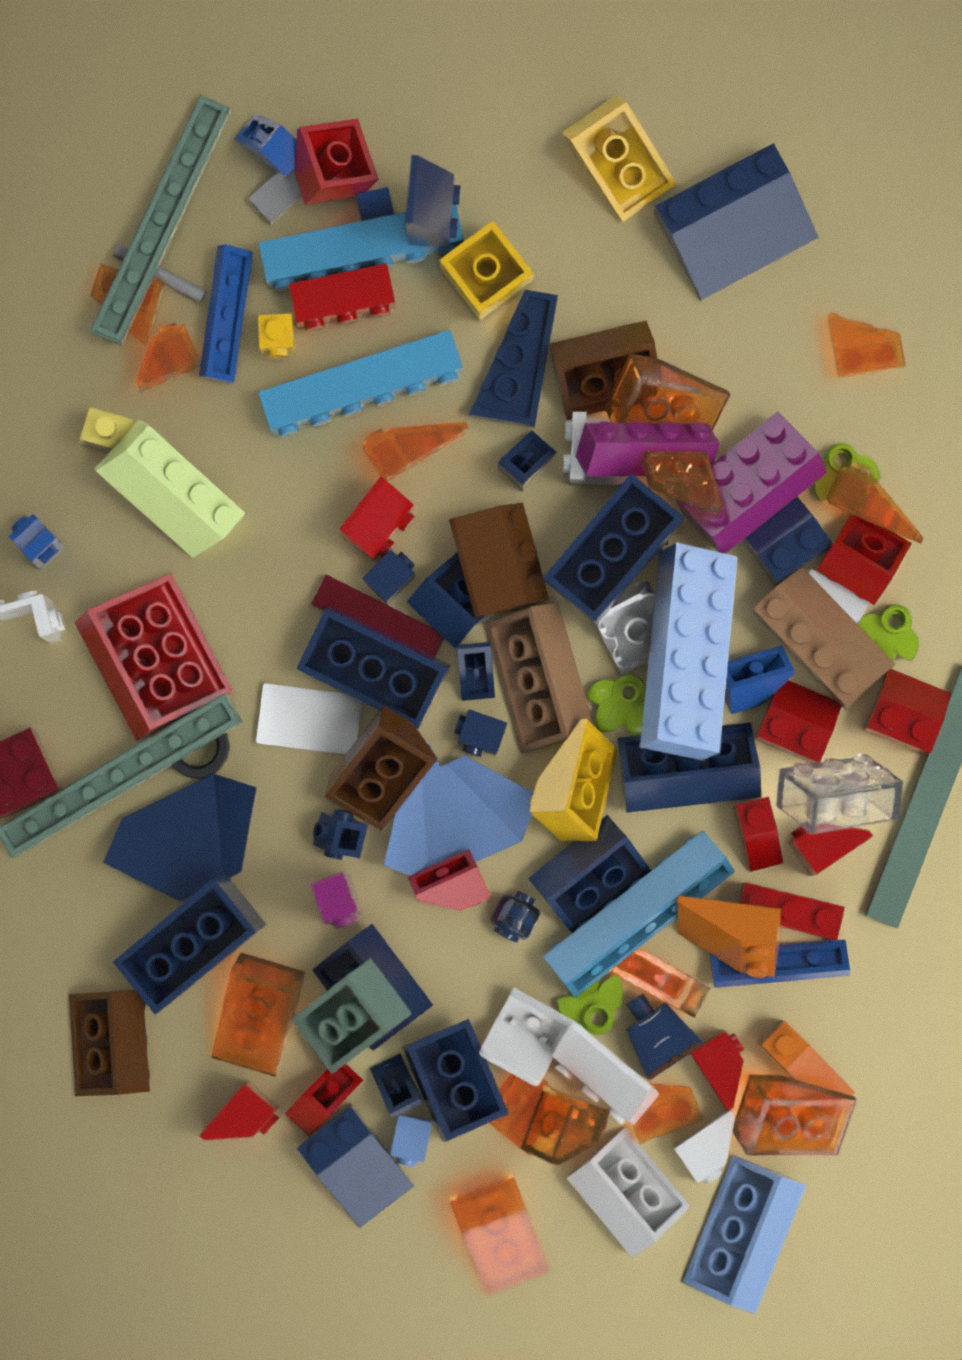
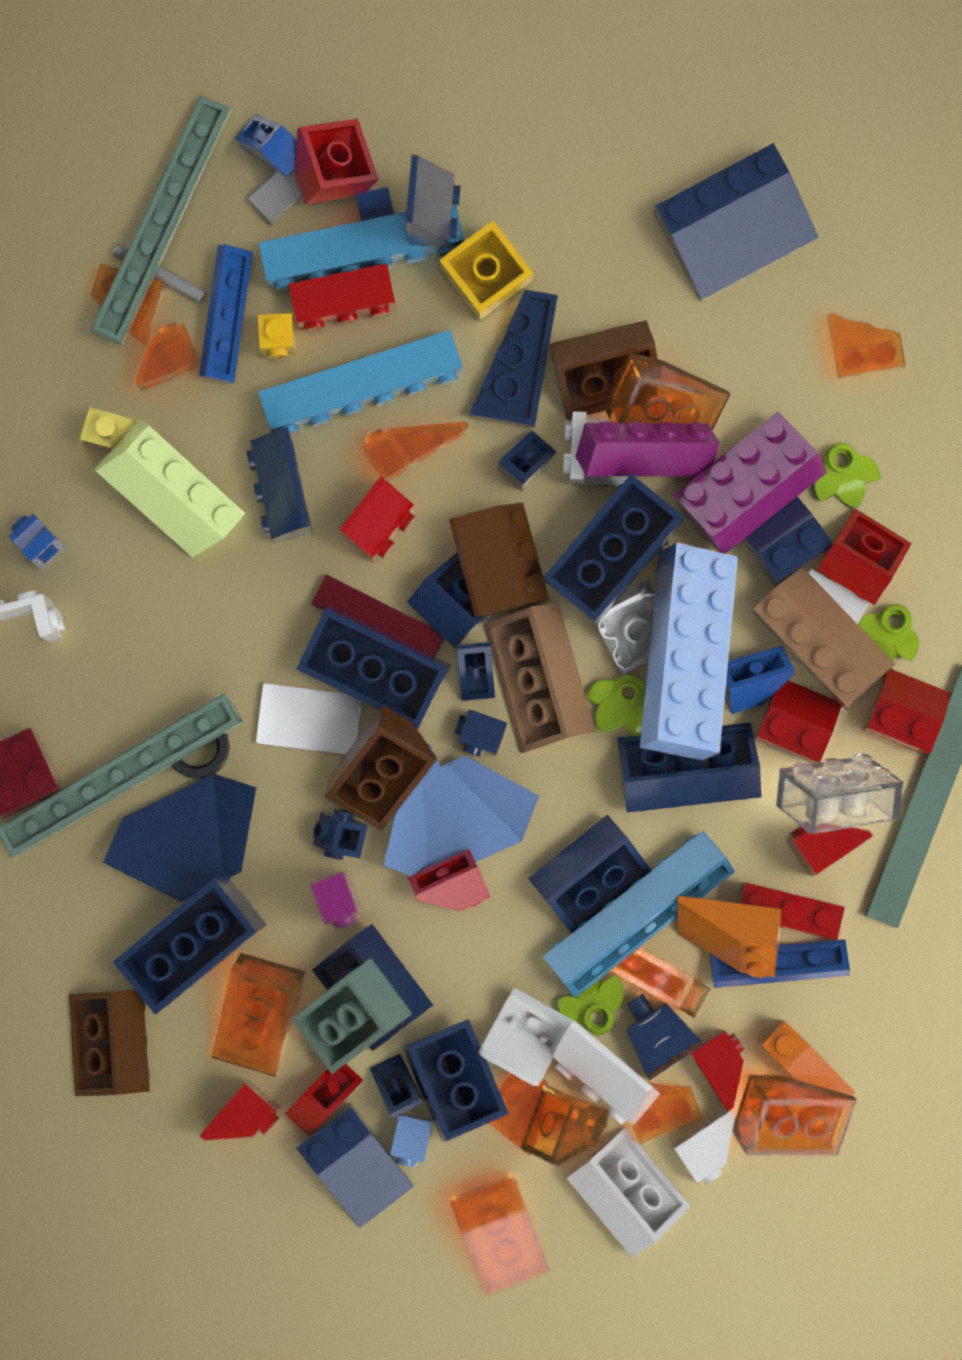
(152, 655): red slope -> none
(279, 486): none -> dark blue slope
(390, 576): dark blue brick -> none
(515, 916): dark blue head -> none
(575, 785): yellow slope -> none
(619, 157): yellow slope -> none
(683, 477): clear orange wing -> none
(744, 1234): light blue slope -> none
(759, 833): red slope -> none
(865, 497): clear orange slope -> none

